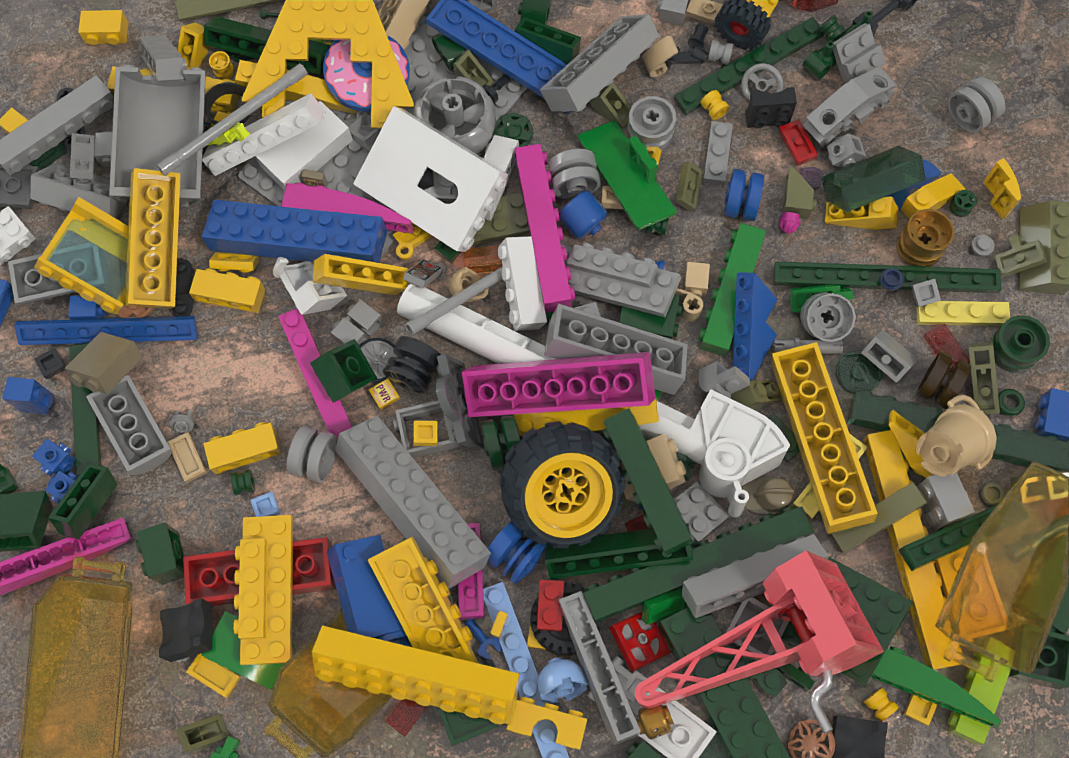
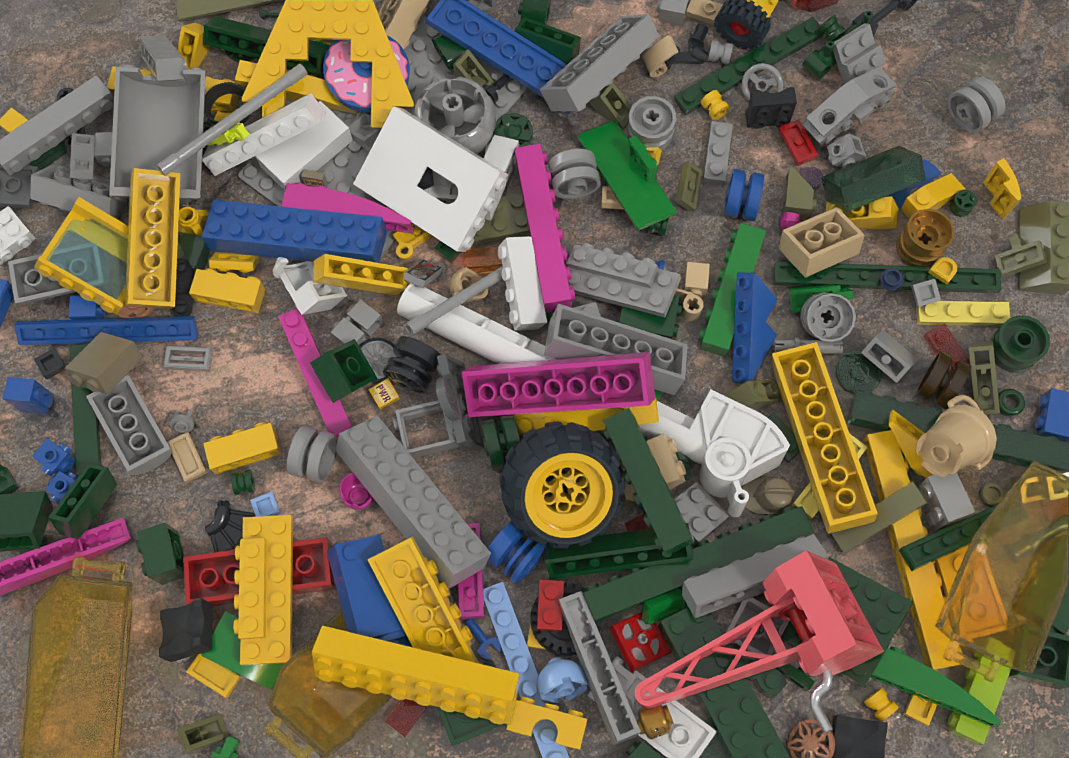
(103, 27): yellow brick -> none
(184, 366): none -> light grey tile
(192, 220): none -> yellow rock
(194, 249): none -> clear green slope
(221, 65): yellow wheel -> none
(226, 526): none -> black arm
(354, 493): none -> dark pink hair
(425, 433): yellow plate -> none
(499, 624): yellow tile -> none
(583, 215): blue head -> none
(722, 380): light grey brick -> none
(821, 242): none -> tan brick
(944, 269): none -> yellow tile
(982, 245): light grey plate -> none

